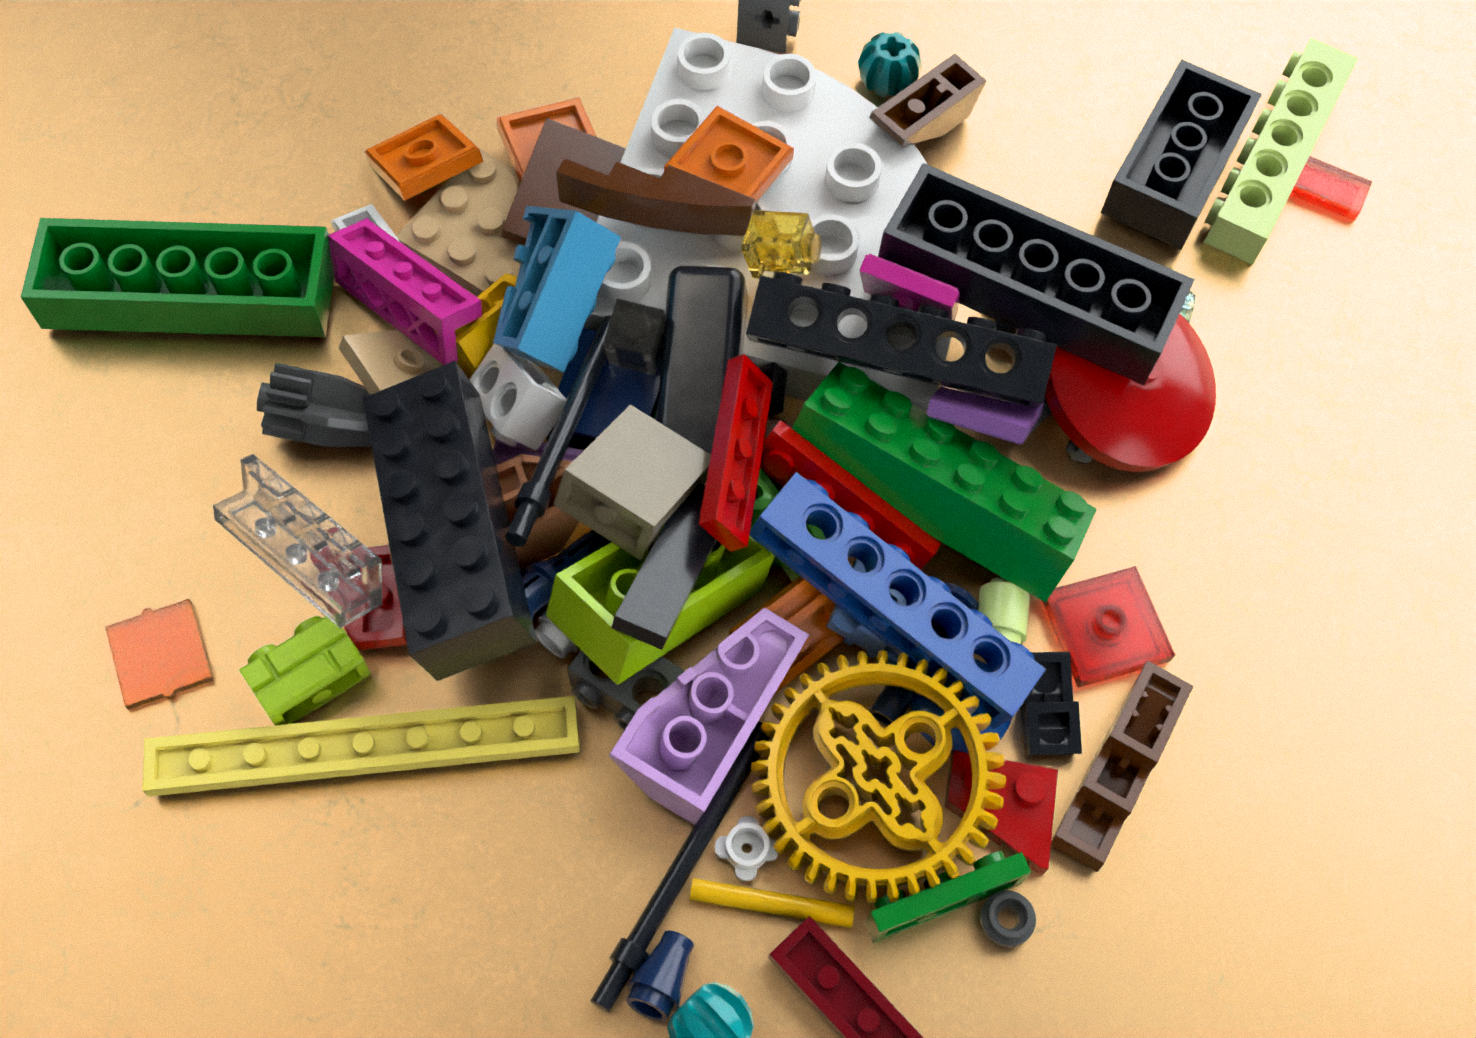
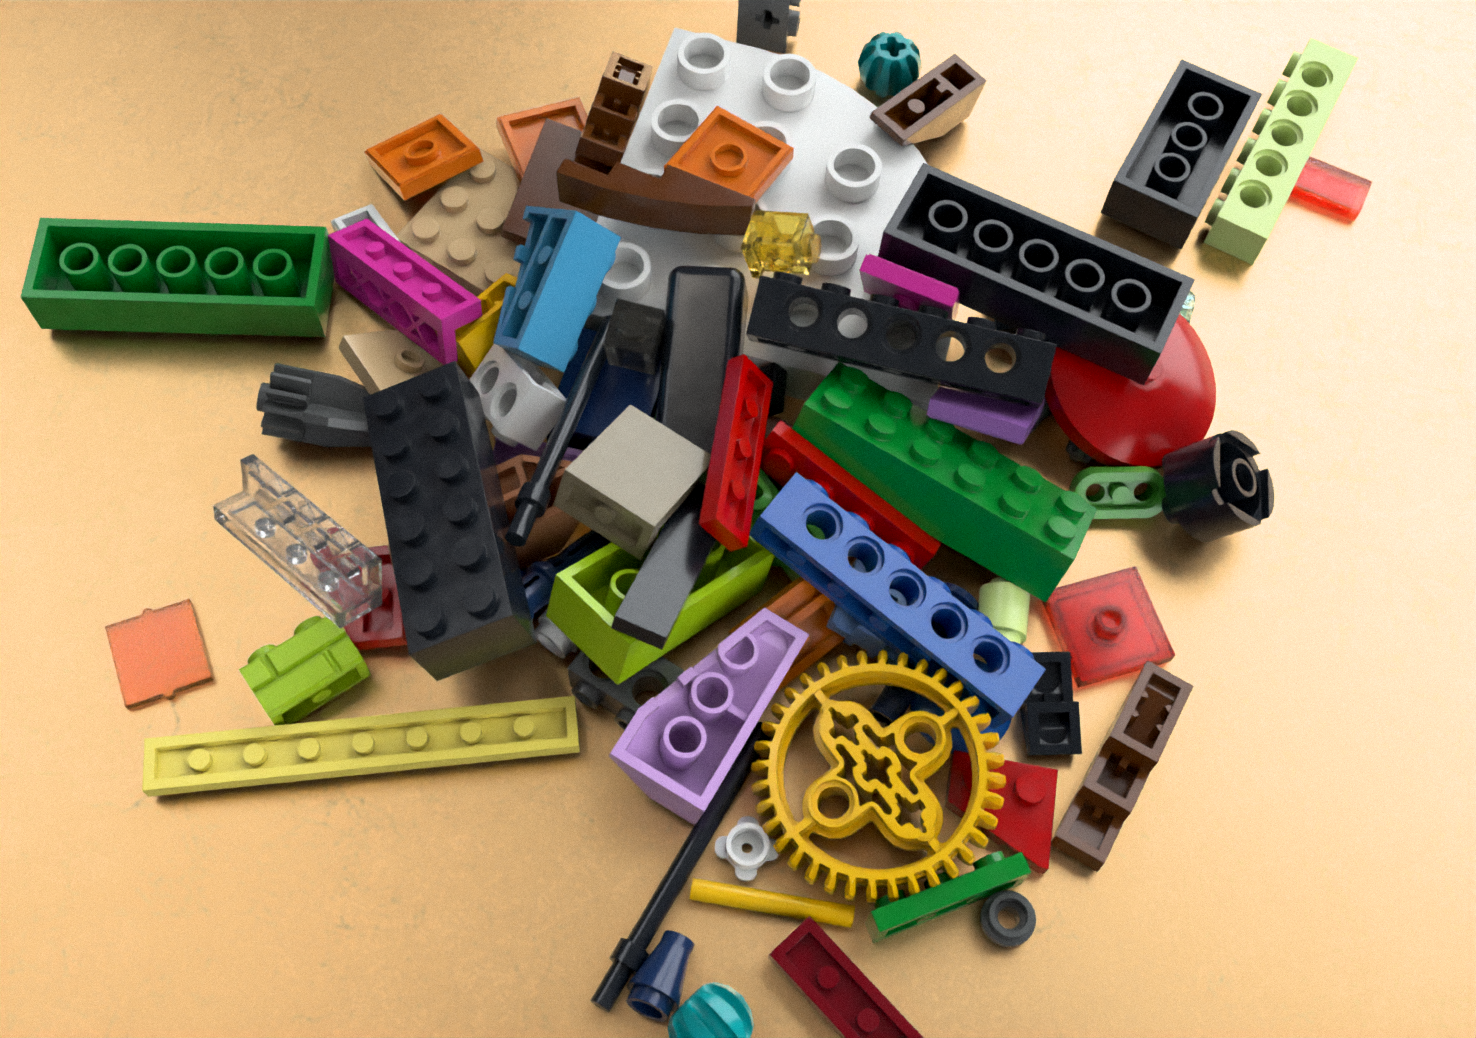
(614, 110): none -> reddish brown slope
(1117, 488): none -> bright green plate
(1216, 487): none -> black brick

